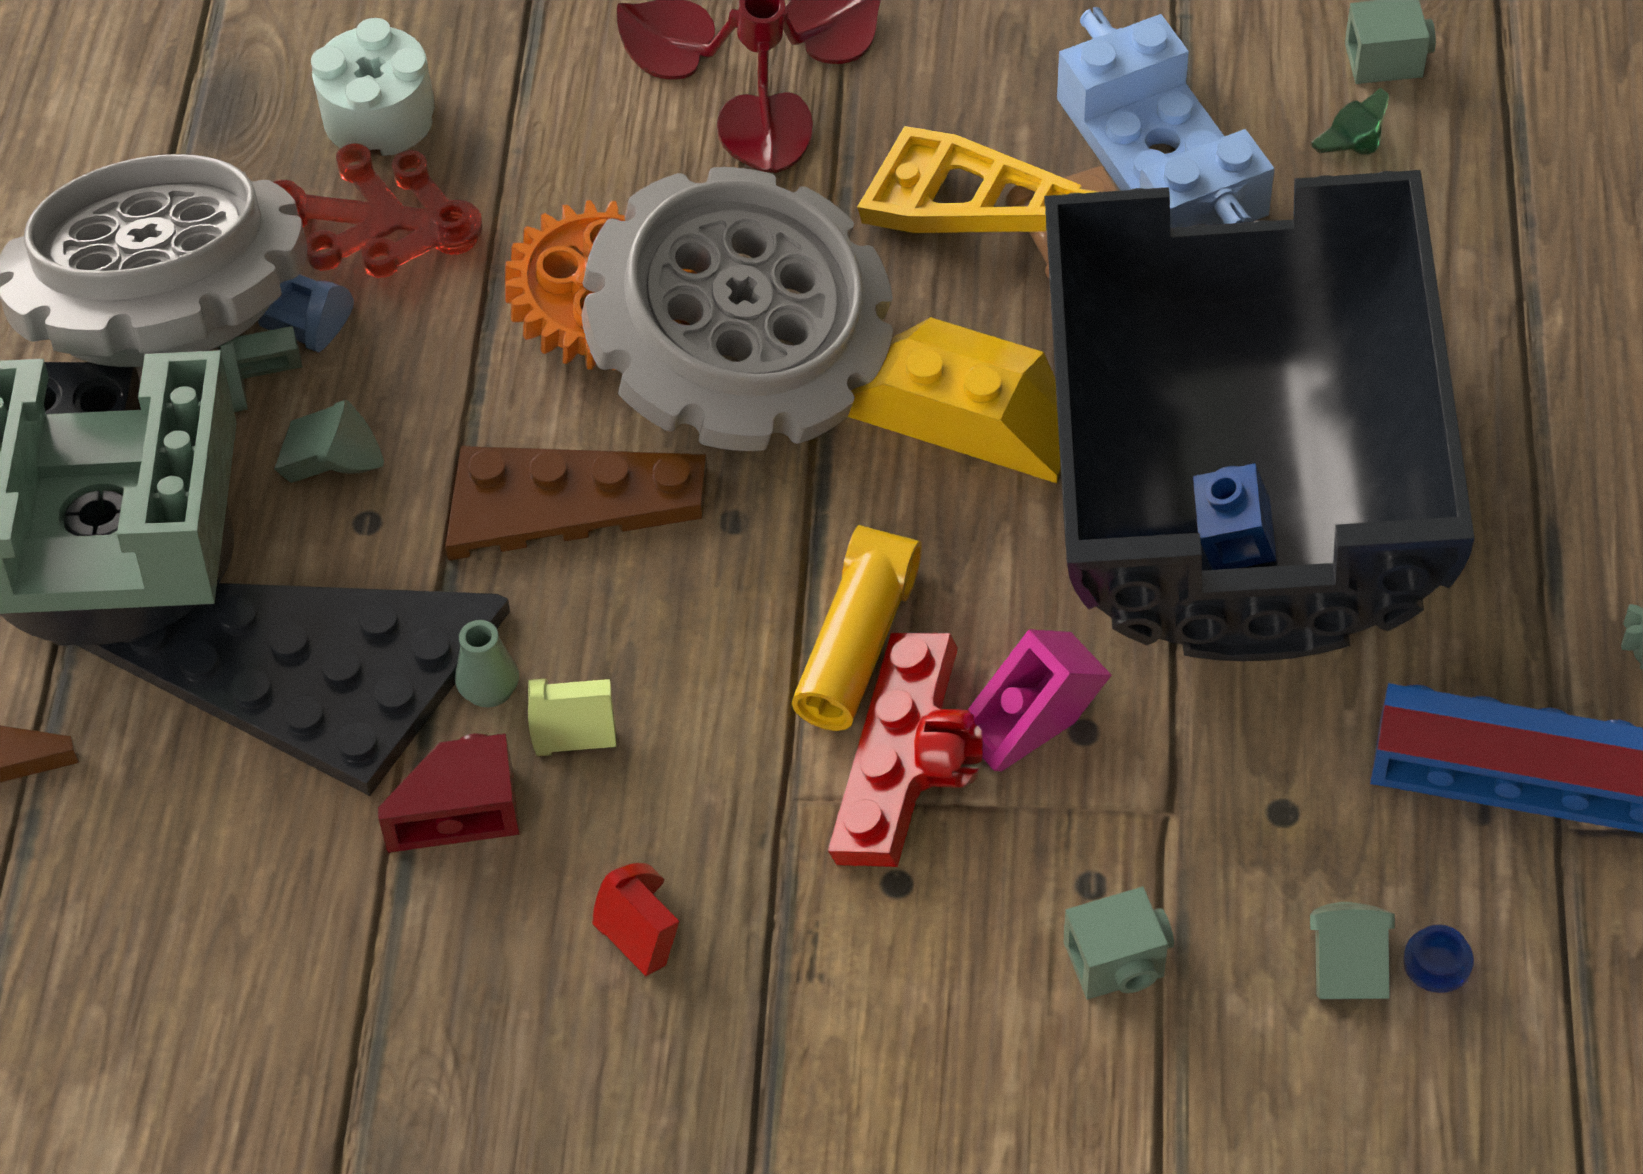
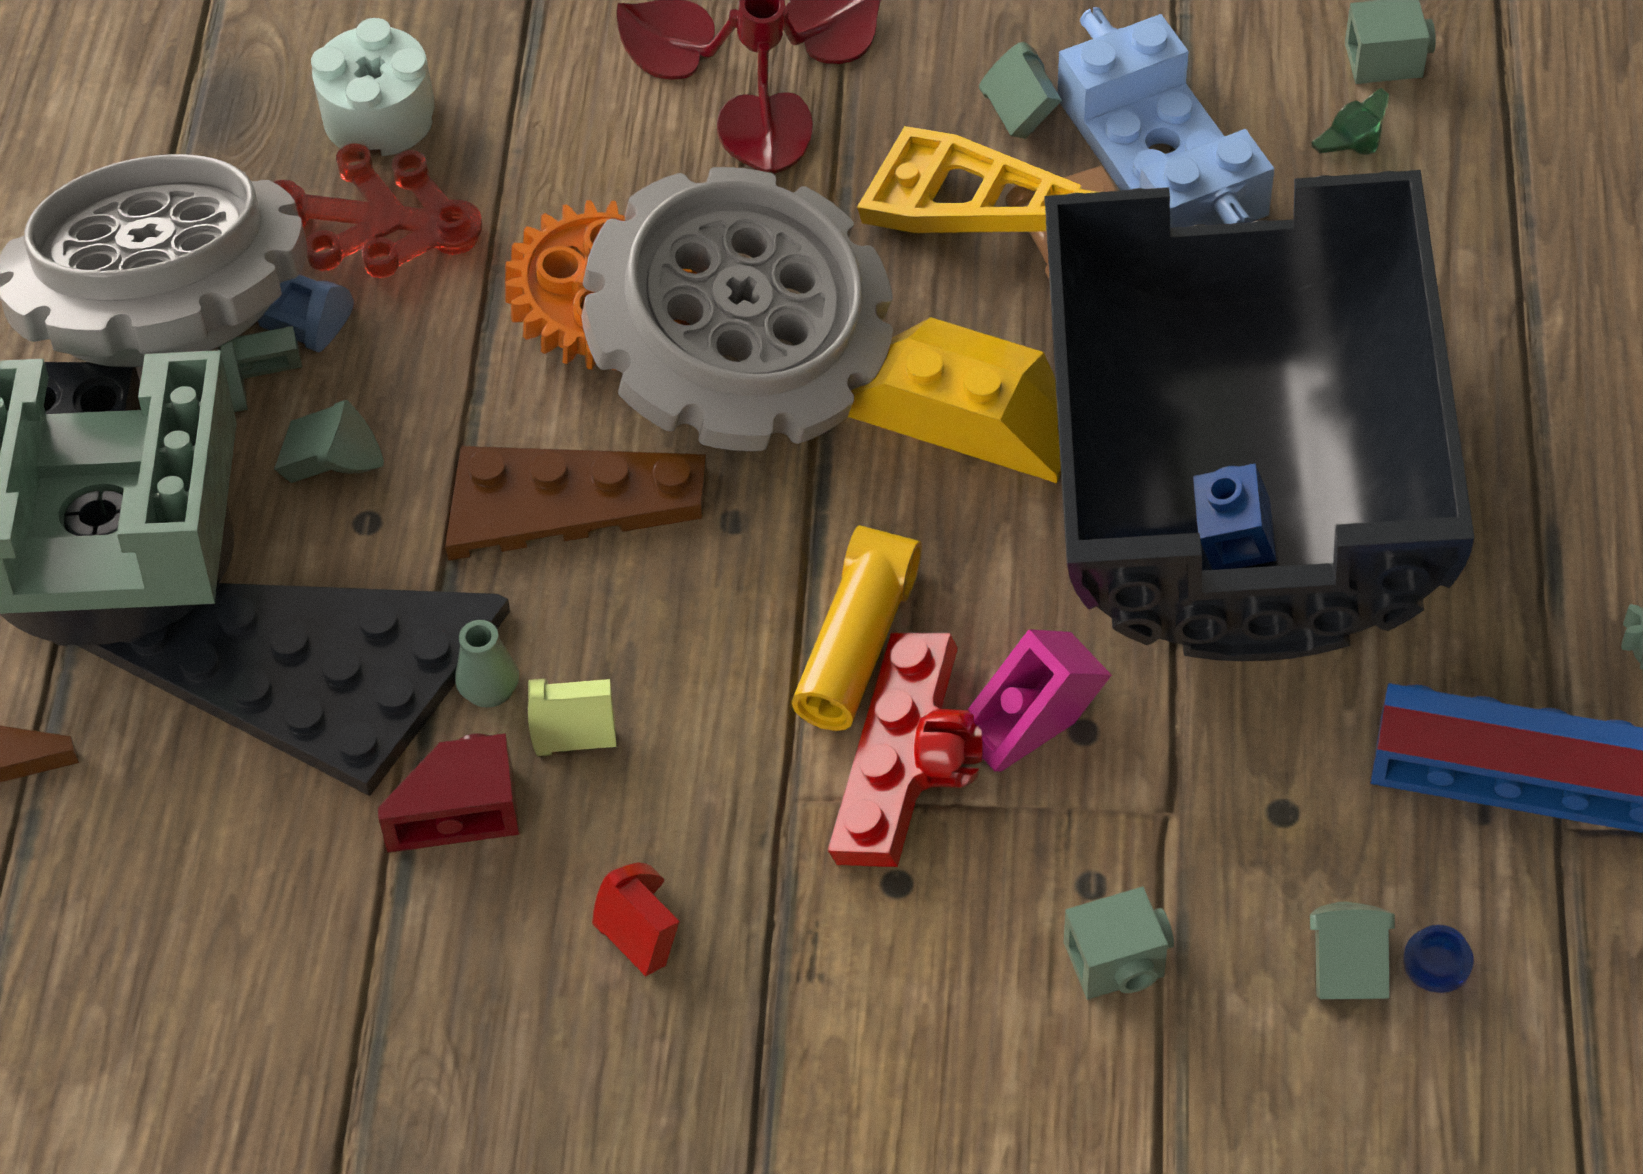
(1020, 90): none -> sand green tile

